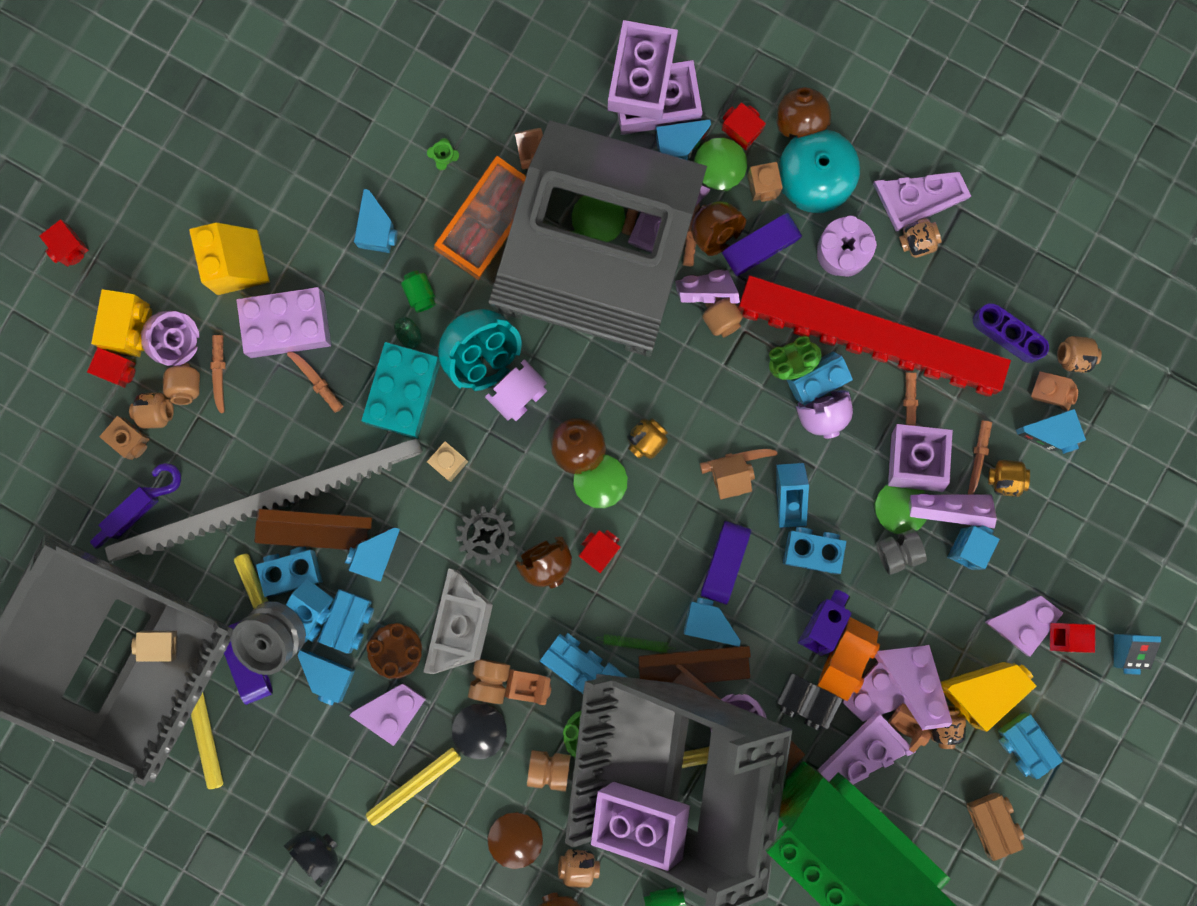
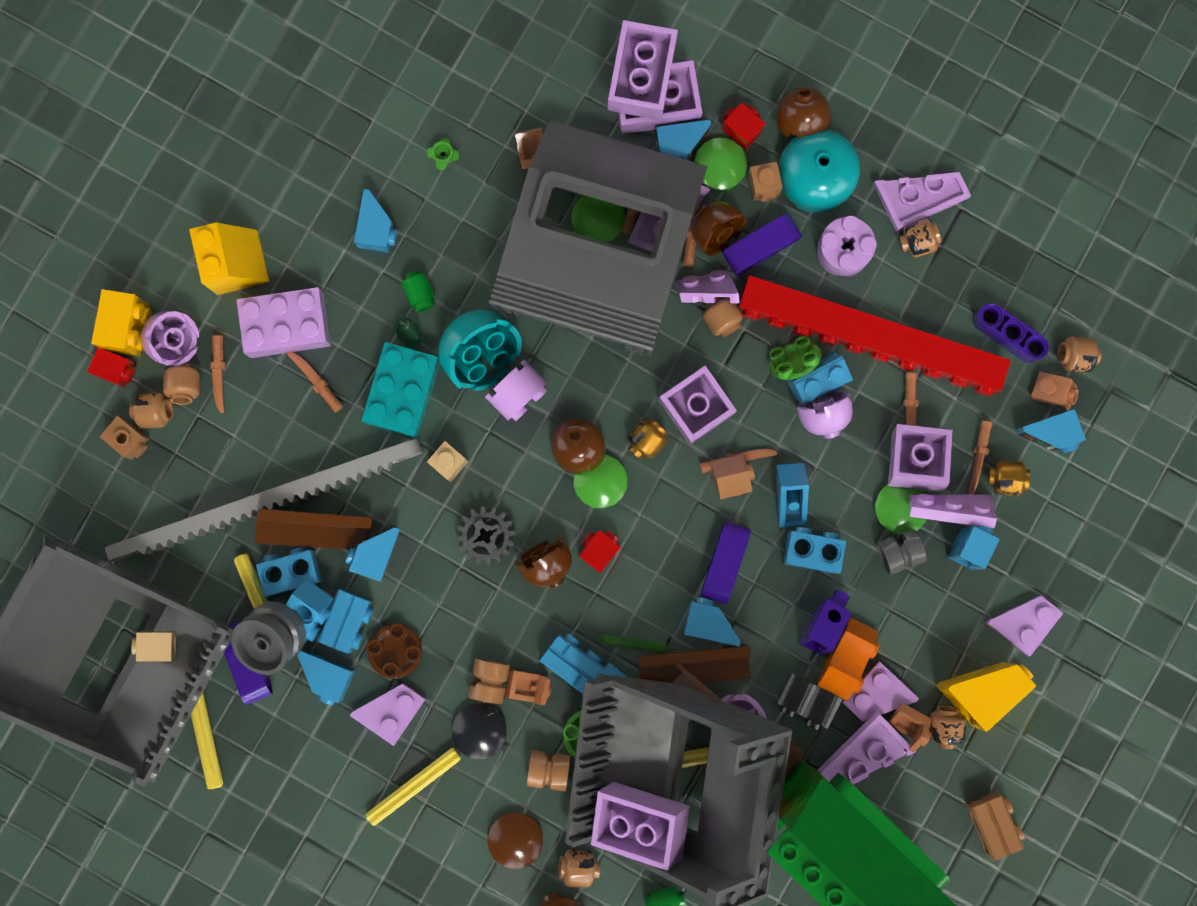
(63, 244): red brick -> none
(135, 507): dark purple piece -> none
(314, 855): black cylinder -> none
(458, 626): light grey wing -> none
(483, 219): clear brick -> none
(697, 405): none -> lavender brick
(919, 683): lavender wing -> none
(1029, 746): dark azure brick -> none
(1072, 637): red brick -> none
(1135, 652): slope -> none

